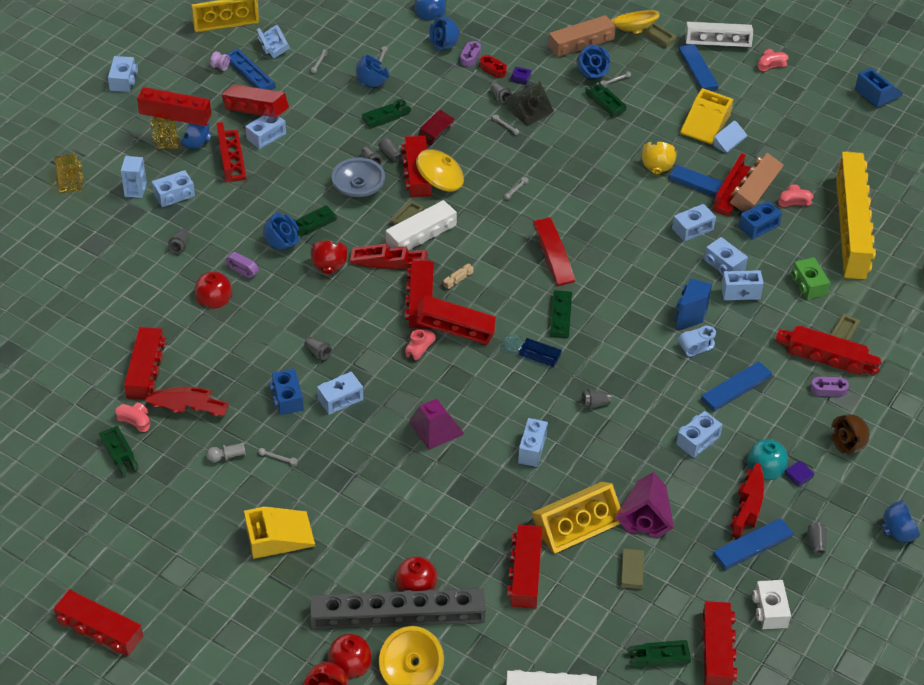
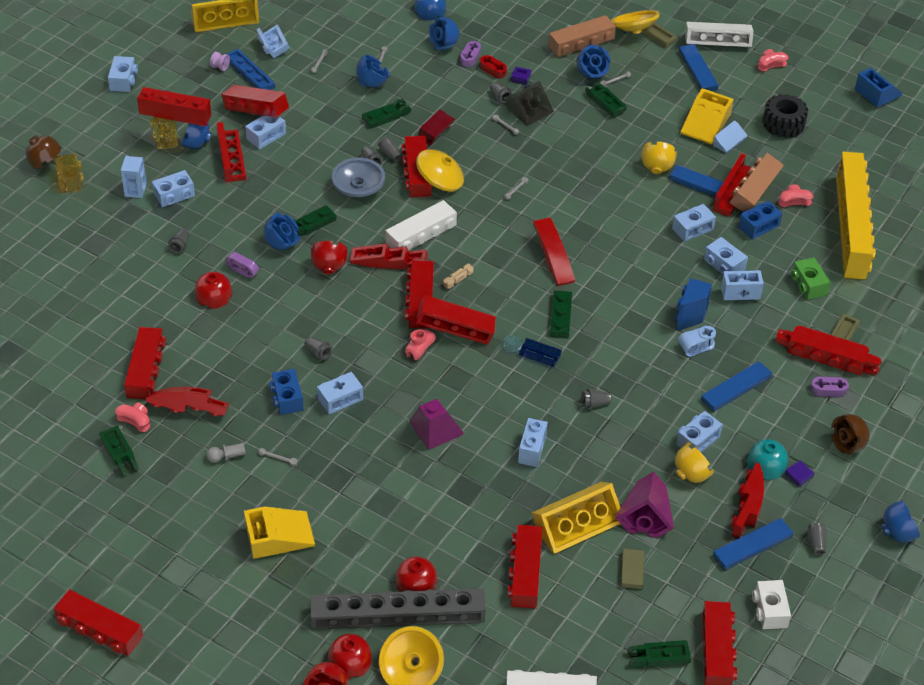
(41, 149): none -> reddish brown cylinder
(406, 212): olive tile -> none
(692, 464): none -> yellow cylinder
(785, 115): none -> black tyre

